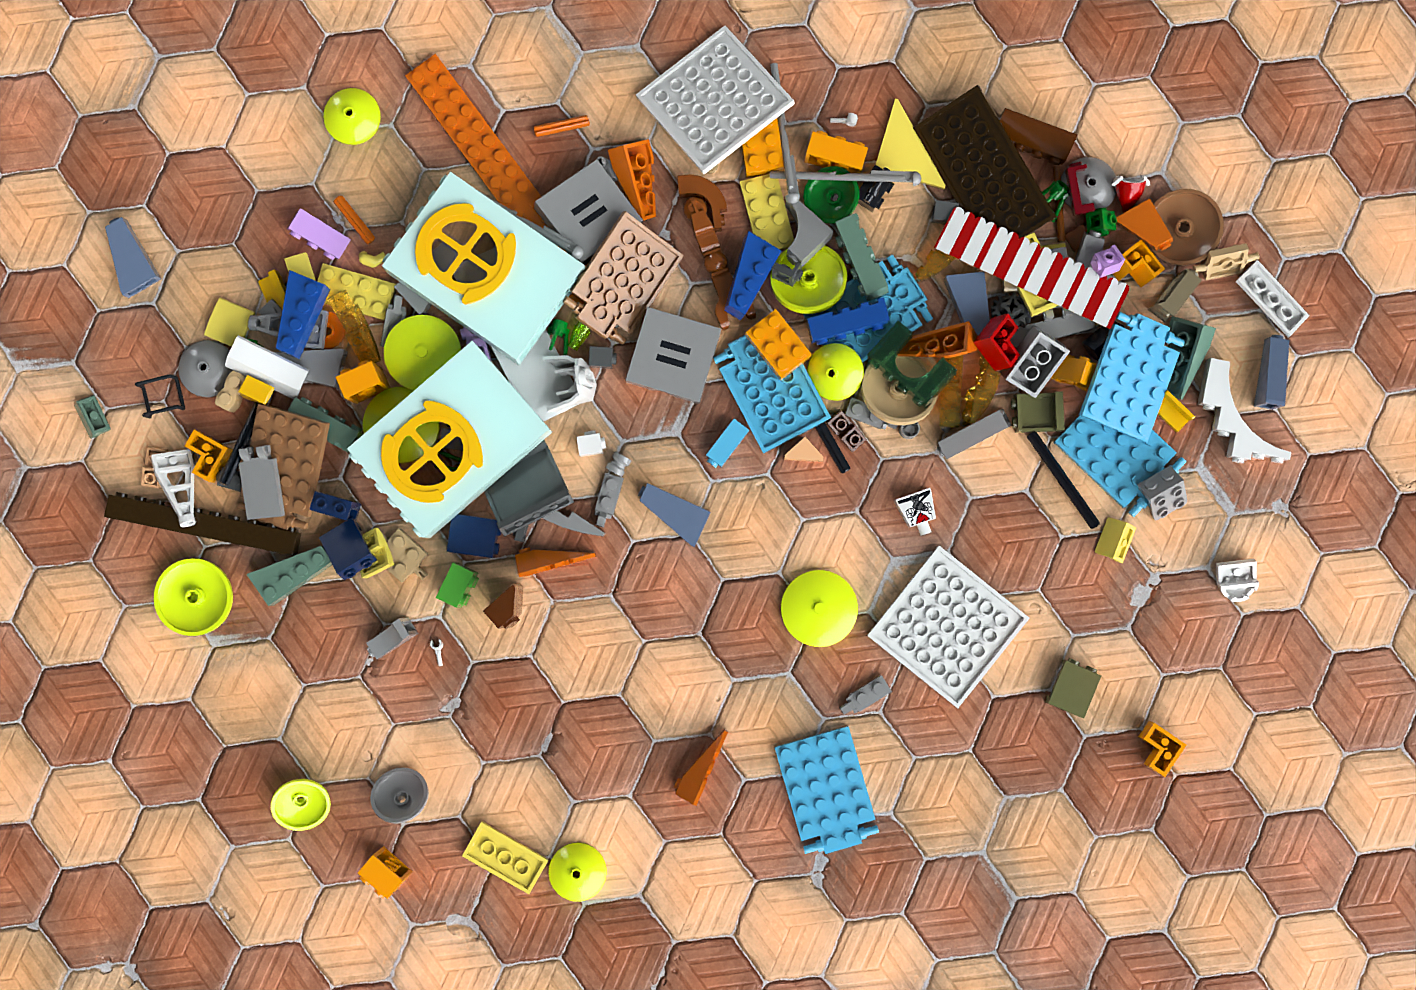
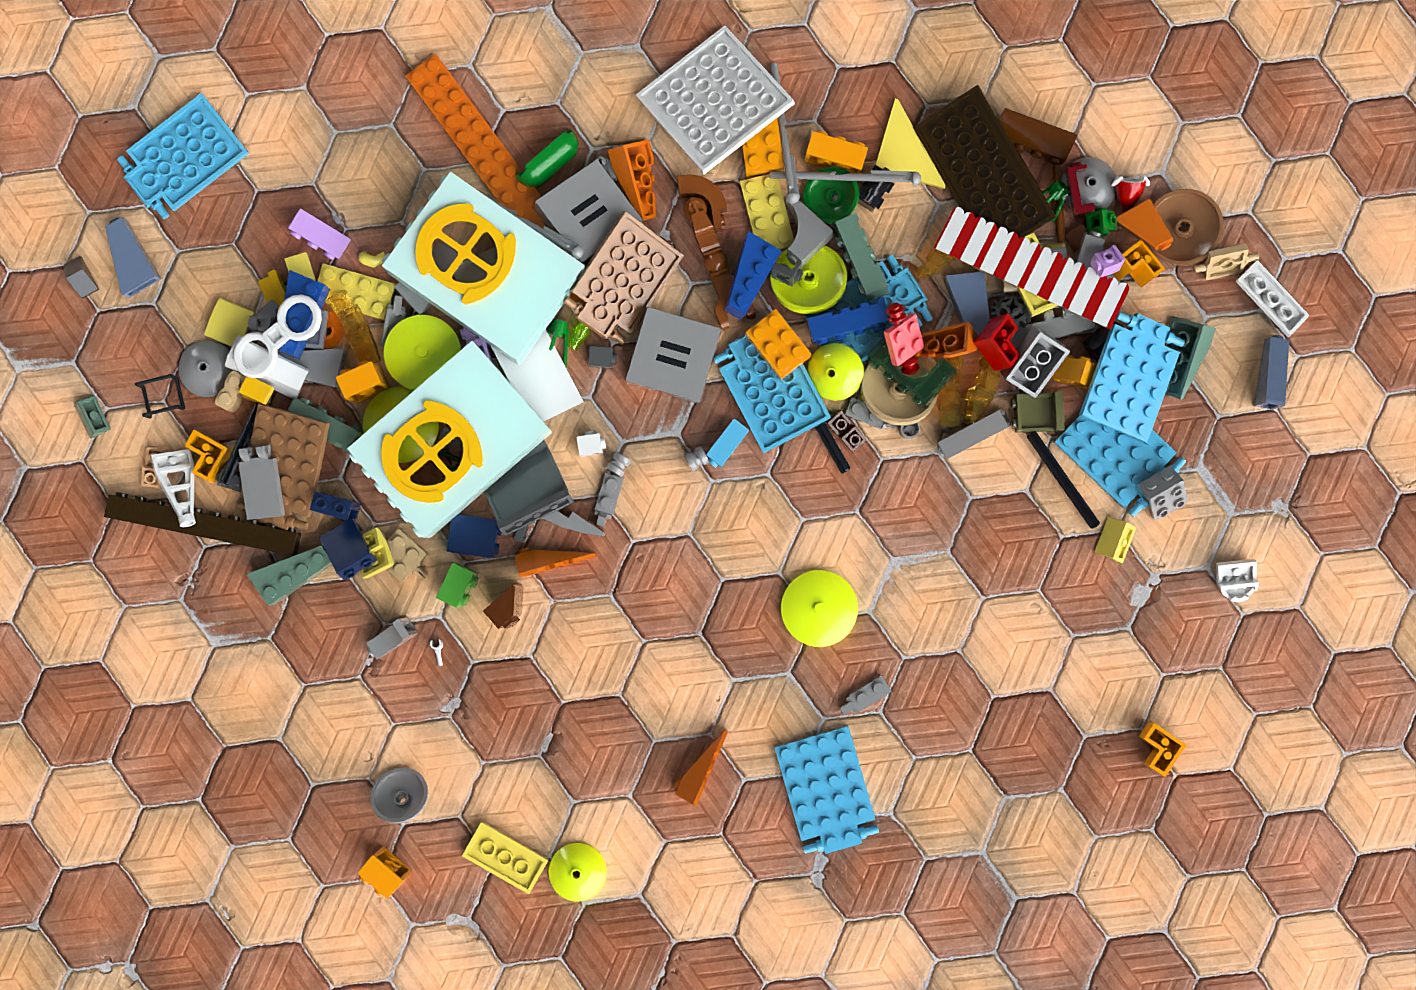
(80, 277): none -> slope
(182, 156): none -> medium azure plate
(193, 597): neon yellow dish -> none
(277, 336): none -> white bar
(304, 812): neon yellow dish -> none
(354, 219): orange axle -> none
(356, 127): neon yellow dish -> none
(549, 160): none -> green brick
(562, 125): orange axle -> none
(584, 381): white piece -> none
(677, 513): sand blue slope -> none
(692, 459): none -> light grey wheel
(804, 452): light nougat slope -> none
(850, 121): white hand -> none
(903, 338): none -> coral plate
(917, 510): white torso -> none
(942, 211): dark grey brick -> none
(948, 626): white plate -> none
(1074, 688): olive panel -> none
(1174, 412): yellow panel -> none
(1176, 294): dark tan window -> none
(1243, 442): white arch -> none

